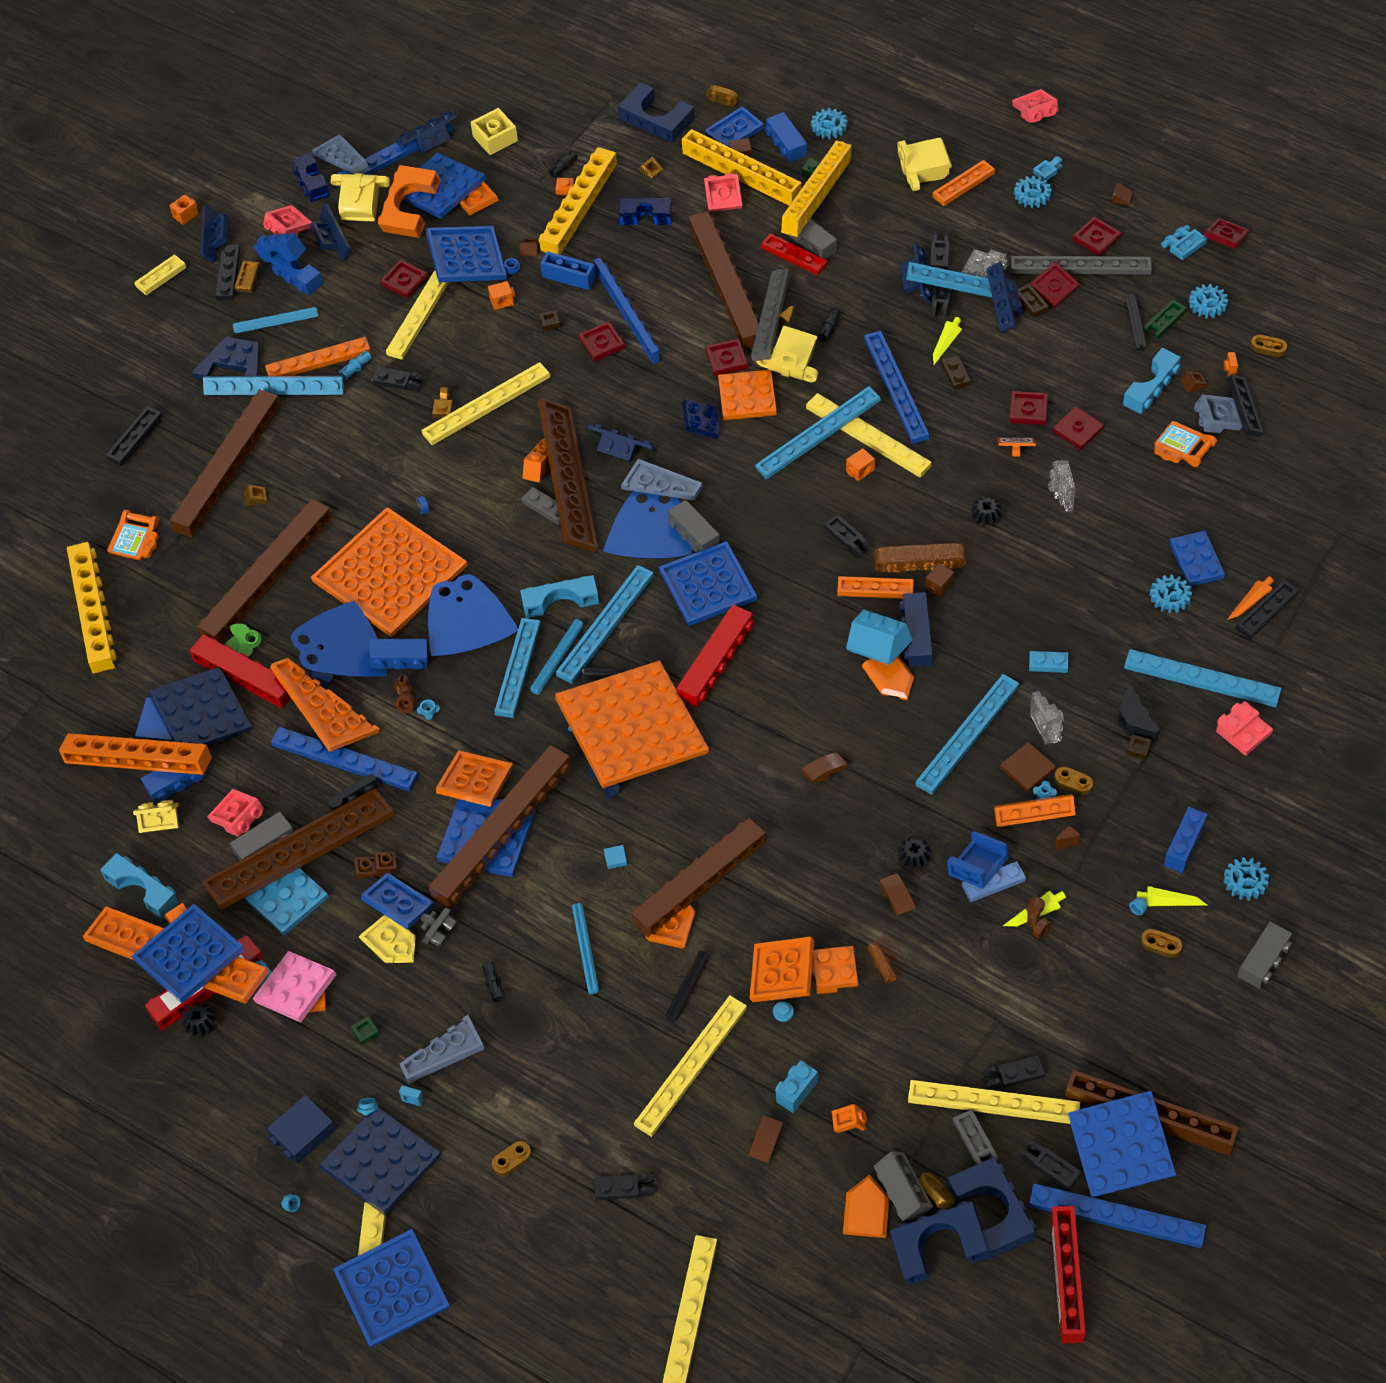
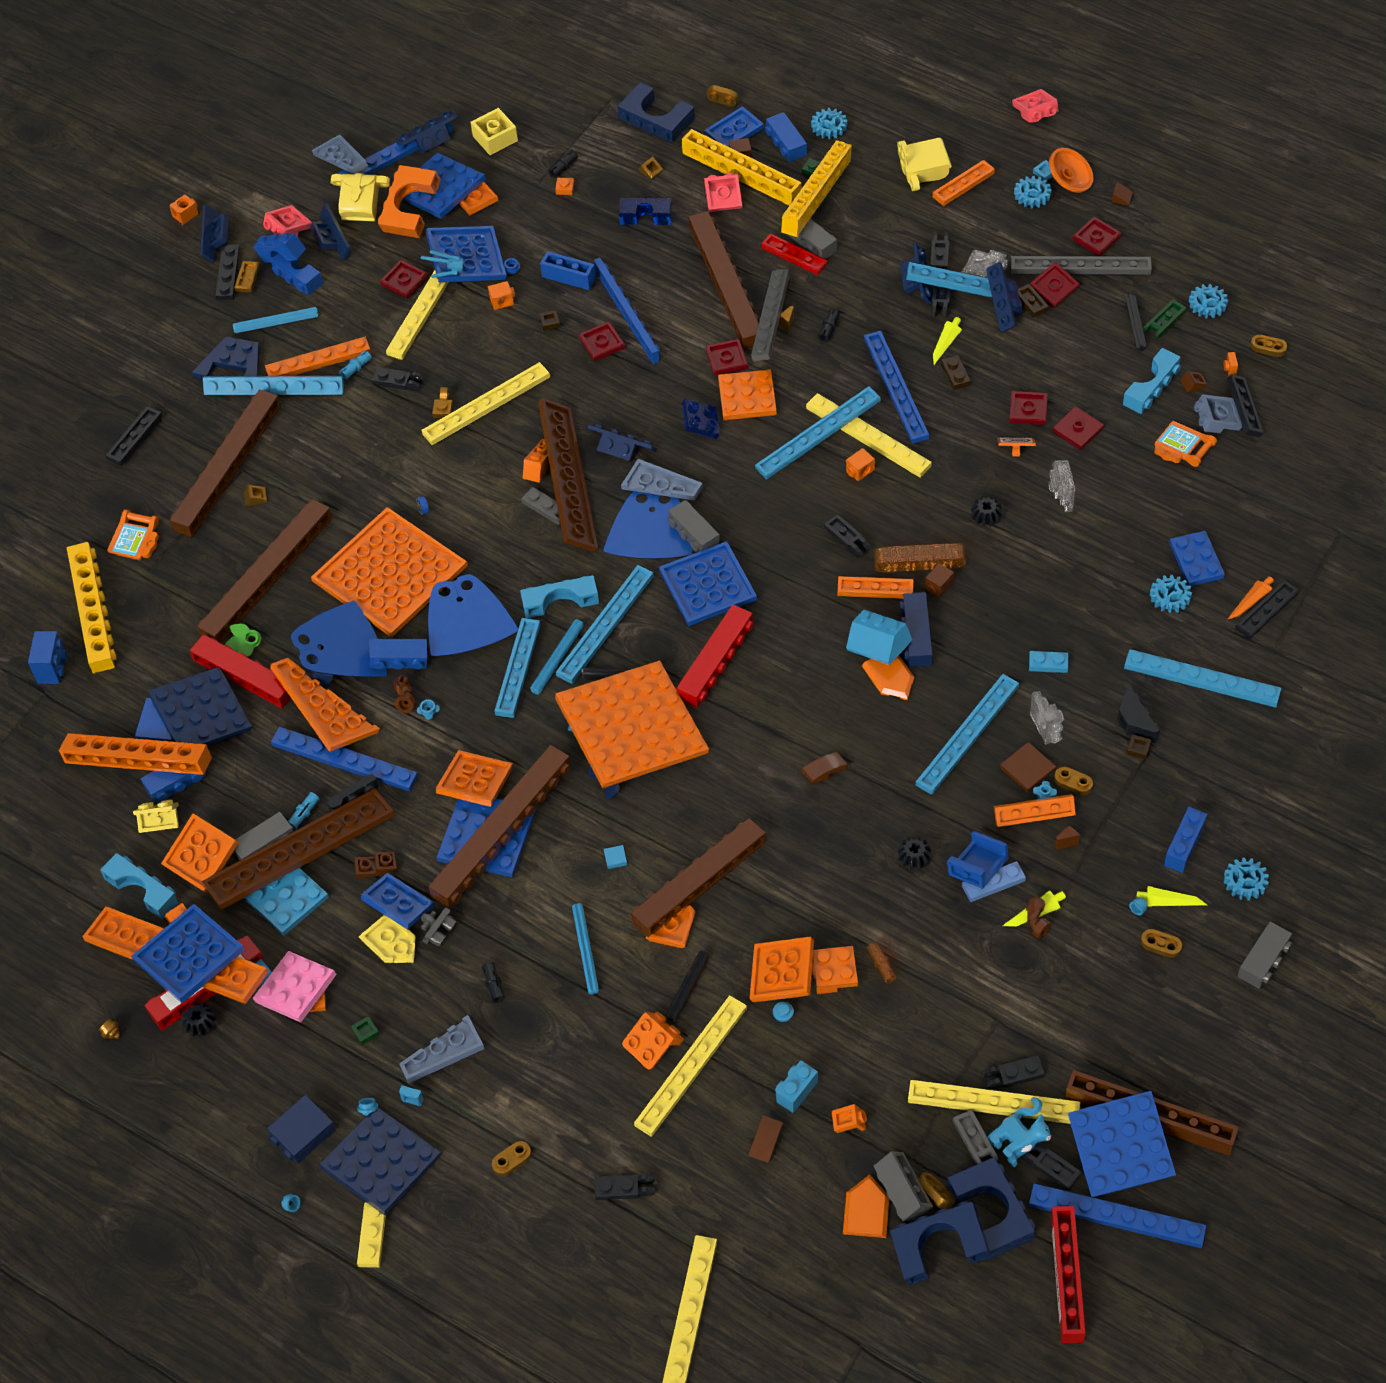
(47, 657): none -> blue brick
(110, 1029): none -> pearl gold plate
(160, 274): light yellow plate -> none
(199, 851): none -> orange plate
(236, 812): coral plate -> none
(308, 176): clear blue arch -> none
(311, 801): none -> dark azure pin
(391, 1288): blue plate -> none
(454, 263): none -> dark azure plant
(529, 247): reddish brown slope -> none
(578, 201): yellow brick -> none
(651, 1039): none -> orange bracket
(793, 355): light yellow piece -> none
(897, 893): reddish brown slope -> none
(1020, 1137): none -> dark azure animal
(1071, 170): none -> orange dish
(1187, 244): dark azure plate -> none
(1226, 233): dark red plate -> none
(1243, 728): coral plate -> none

